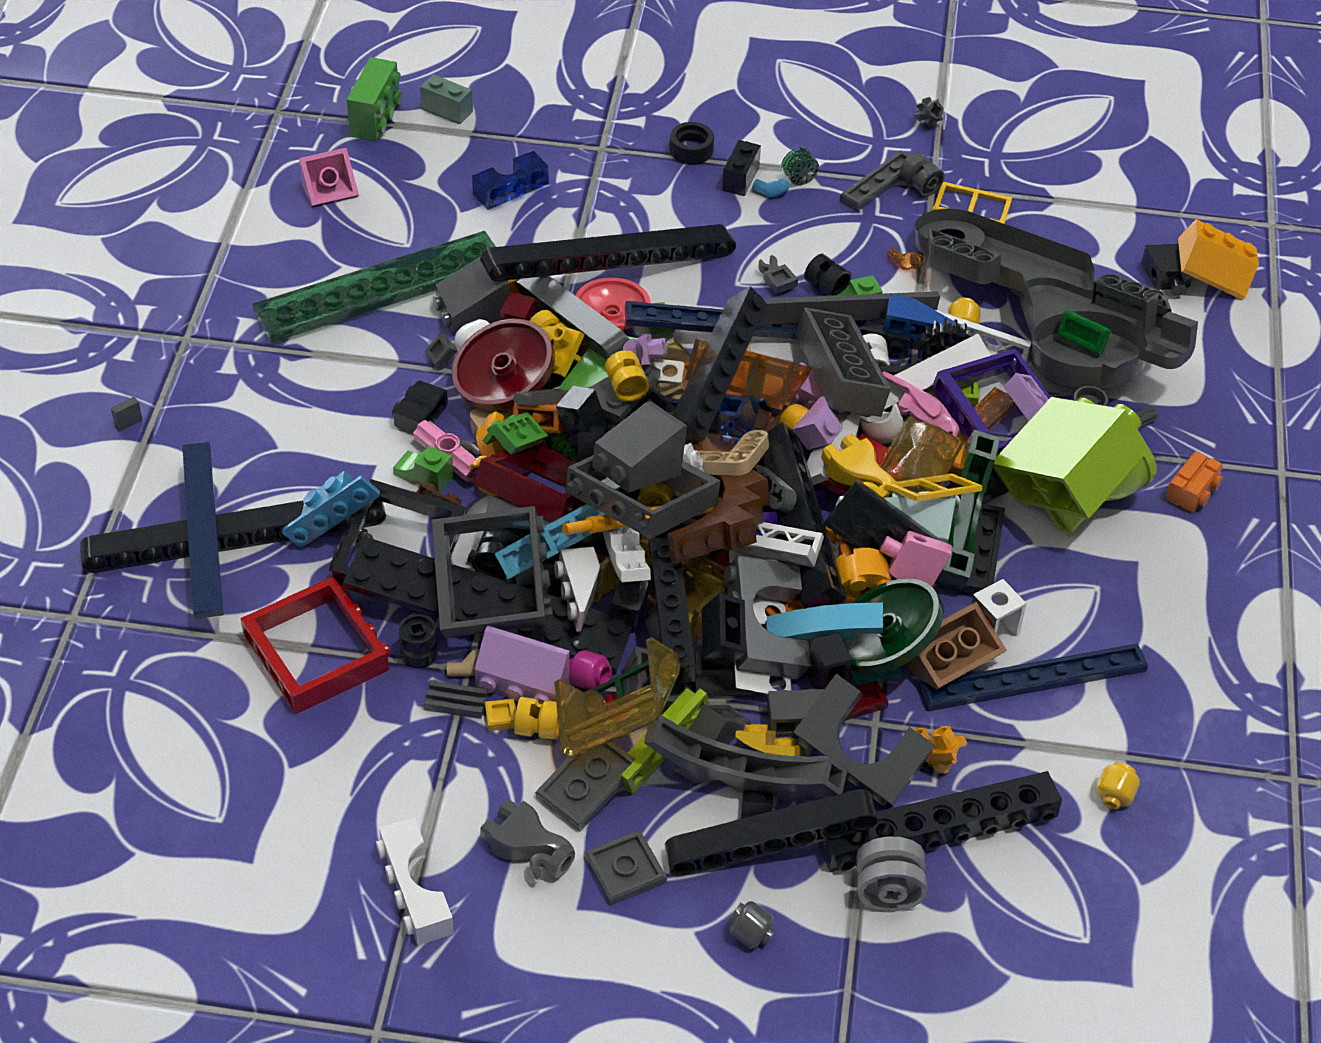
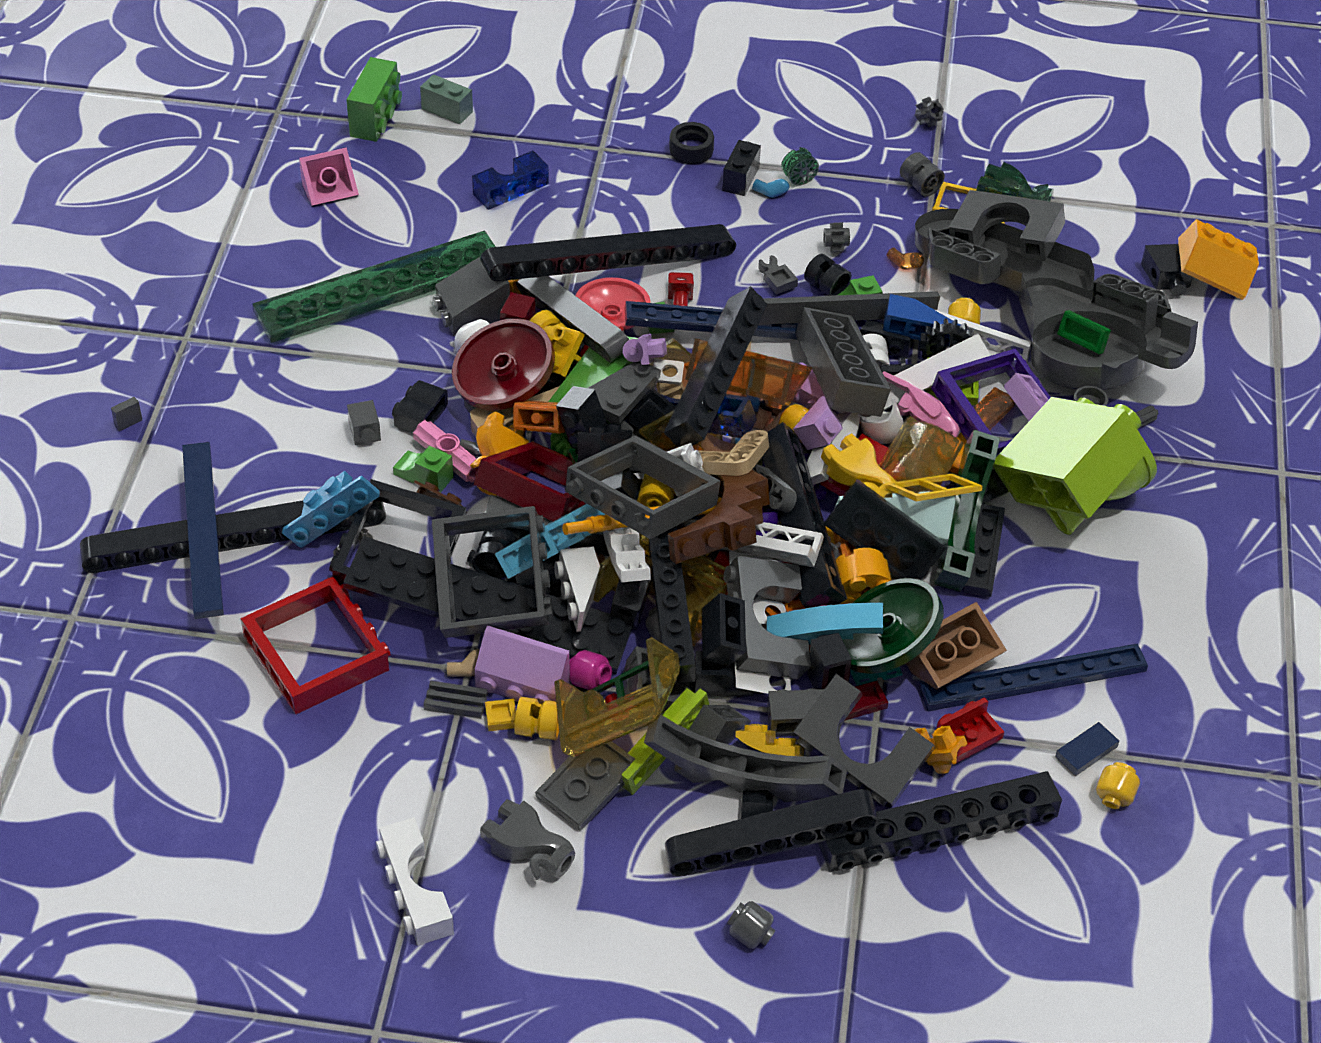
(364, 422): none -> dark grey brick
(418, 641): black wheel -> none
(441, 351): dark grey tile -> none
(516, 433): bright green bracket -> none
(539, 396): dark grey tile -> none
(625, 867): dark grey tile -> none
(626, 376): yellow wheel -> none
(642, 449): dark grey slope -> none
(680, 290): none -> red bracket
(836, 237): none -> dark grey gear
(874, 183): dark grey tile -> none
(891, 874): light grey wheel -> none
(916, 557): bright pink torso -> none
(975, 725): none -> red bracket
(984, 209): none -> dark grey arch
(1007, 607): white piece -> none
(1011, 182): none -> clear green hips
(1087, 748): none -> dark blue tile
(1194, 482): orange brick -> none

